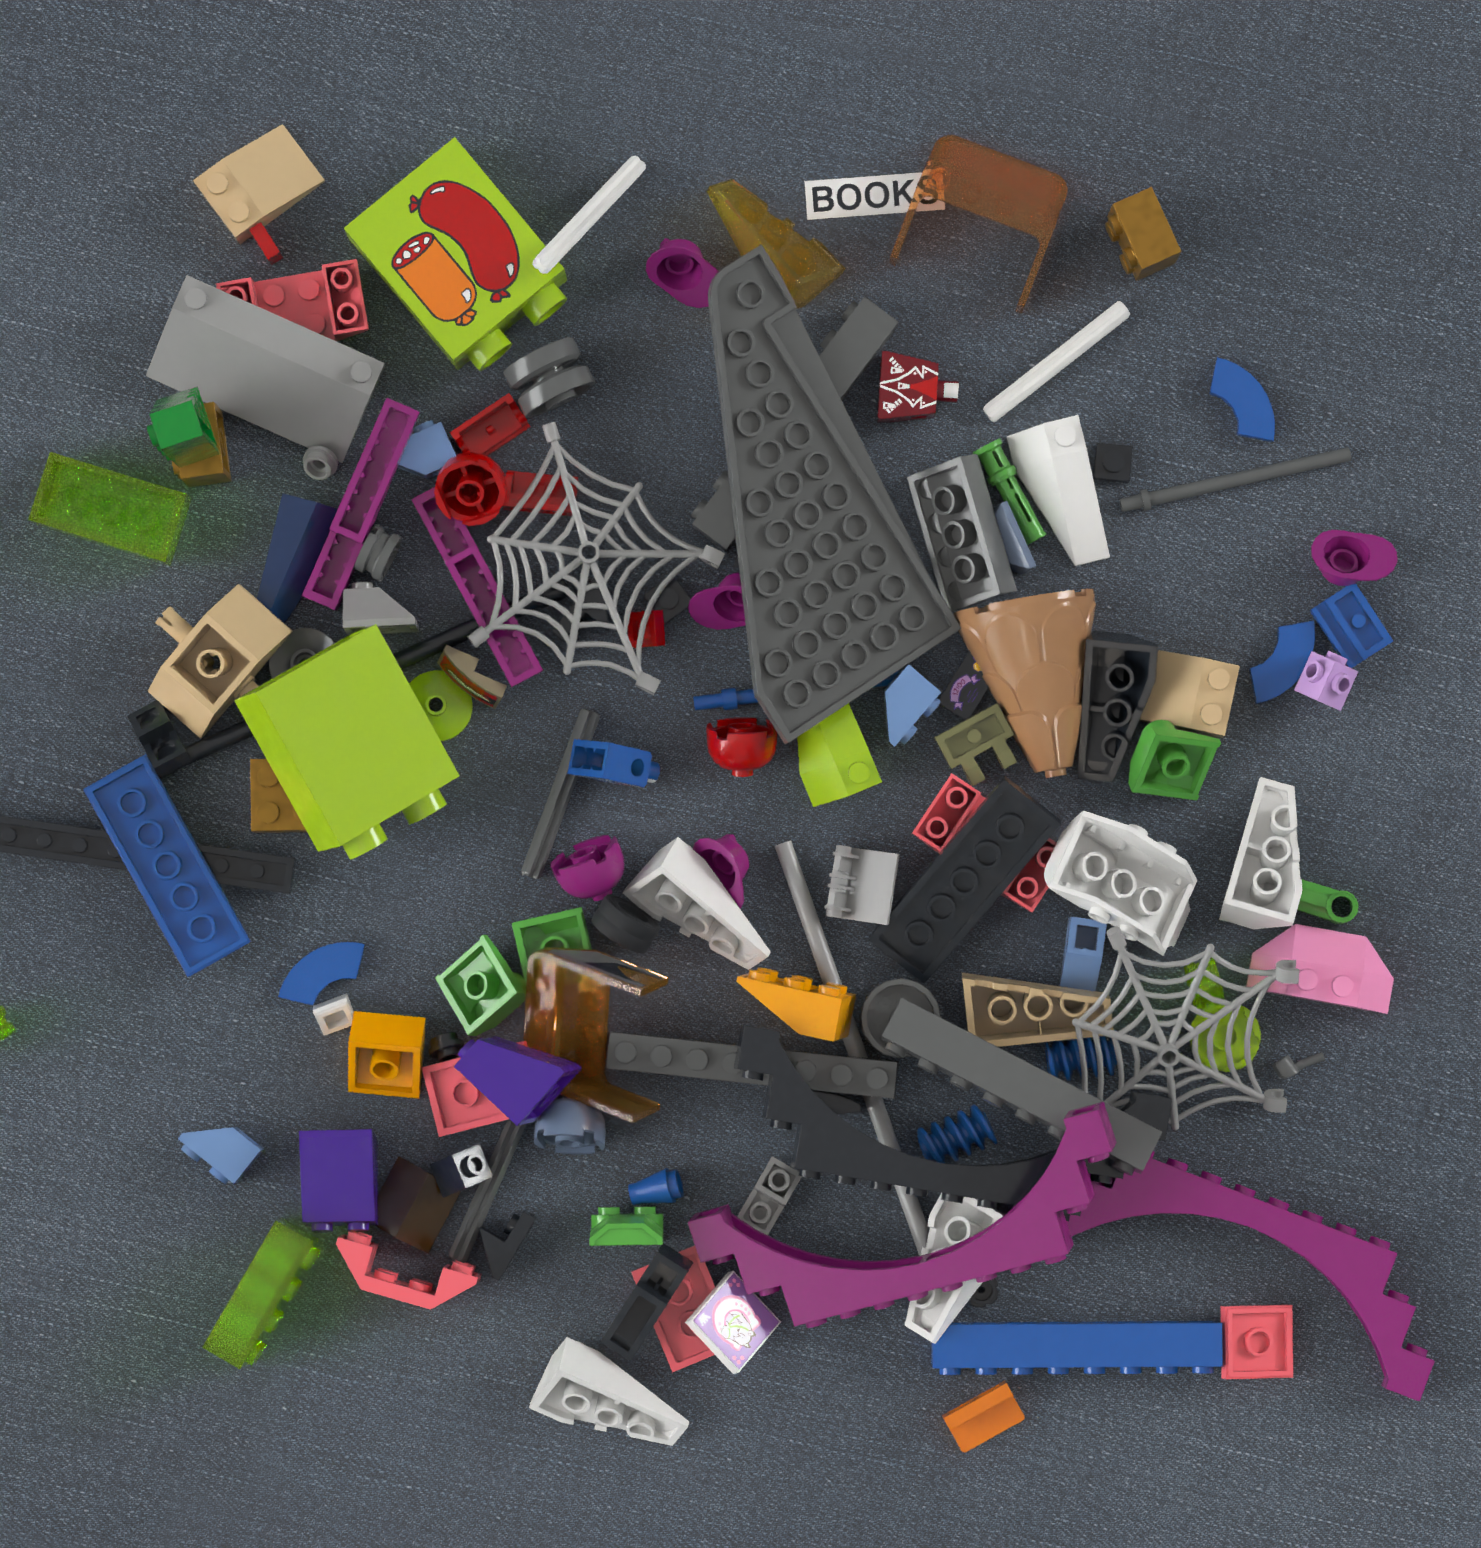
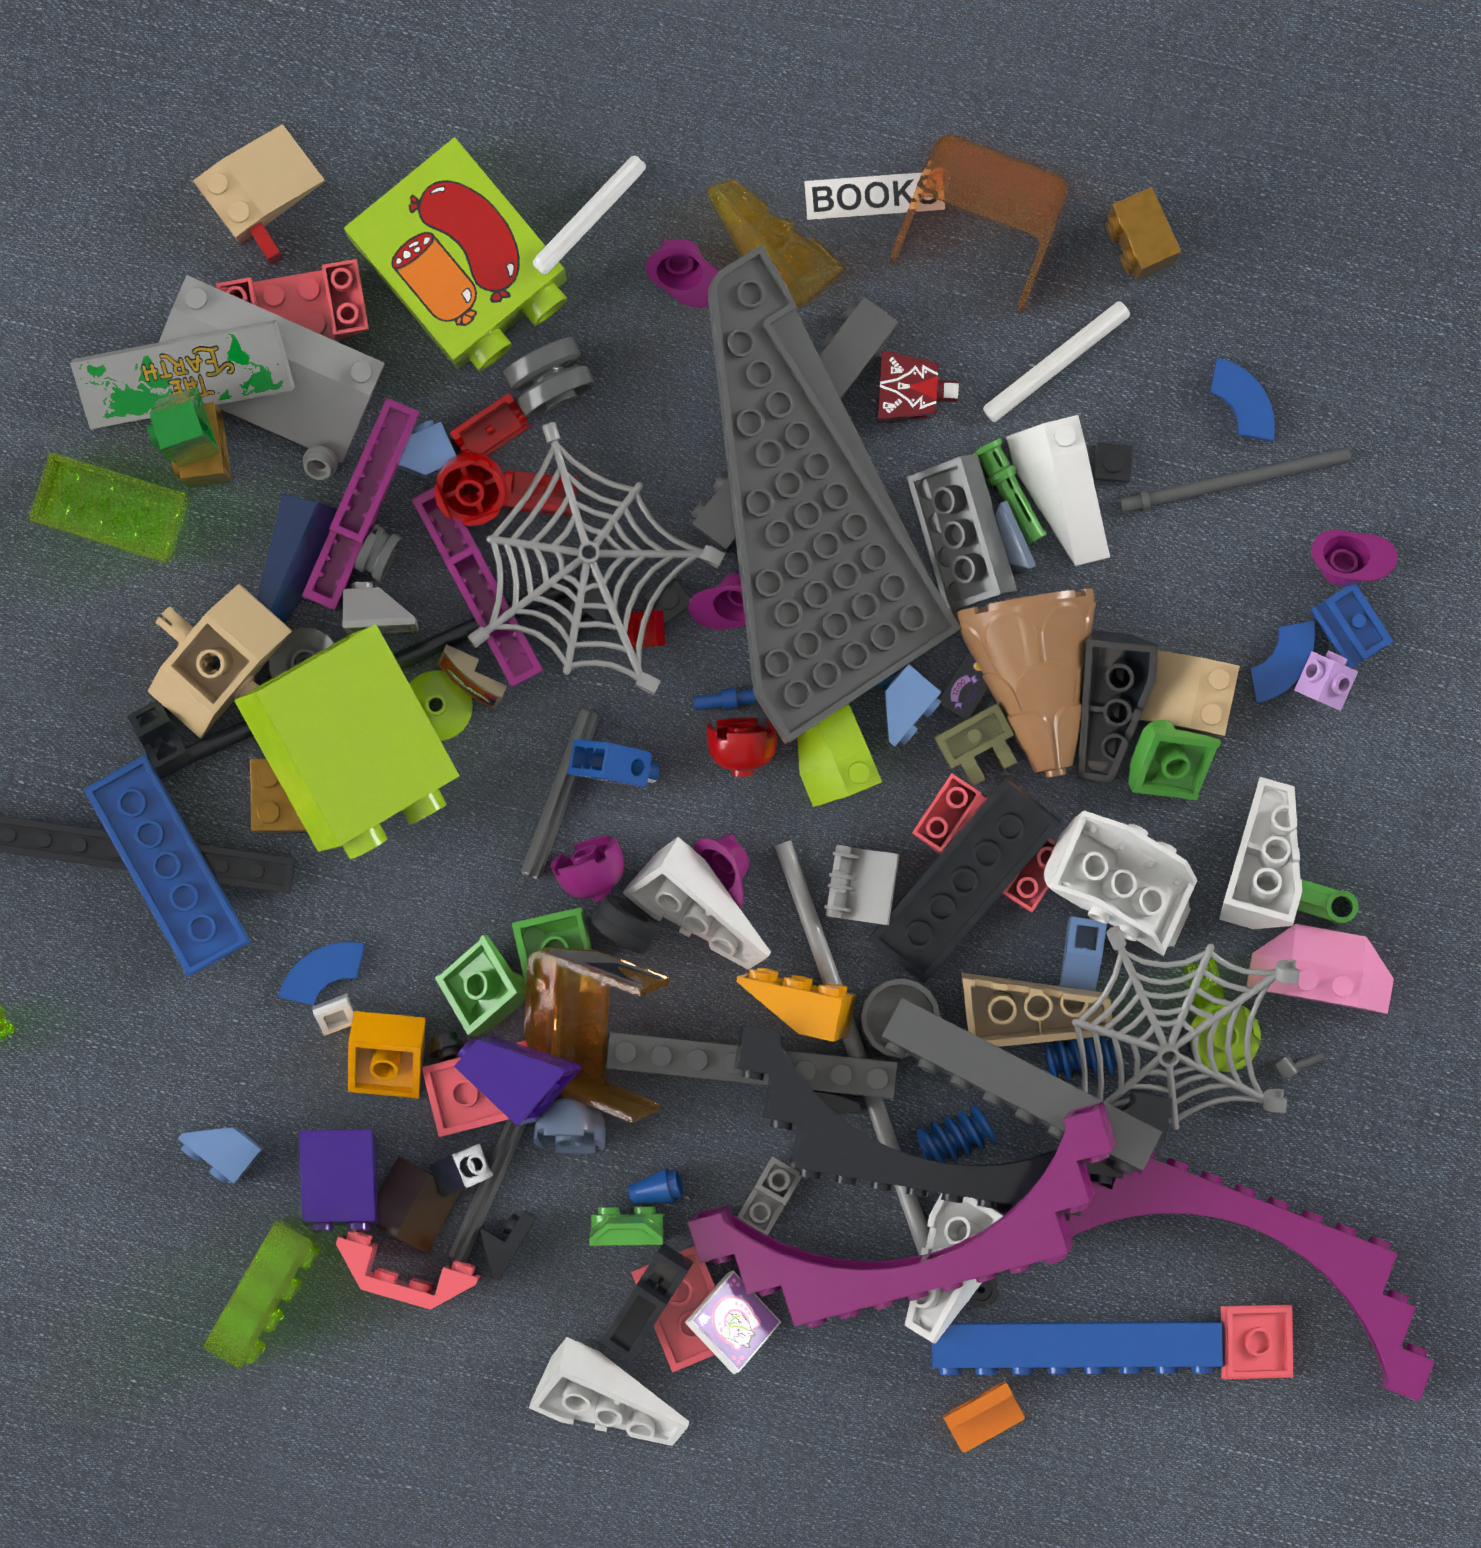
(222, 363): none -> light grey tile

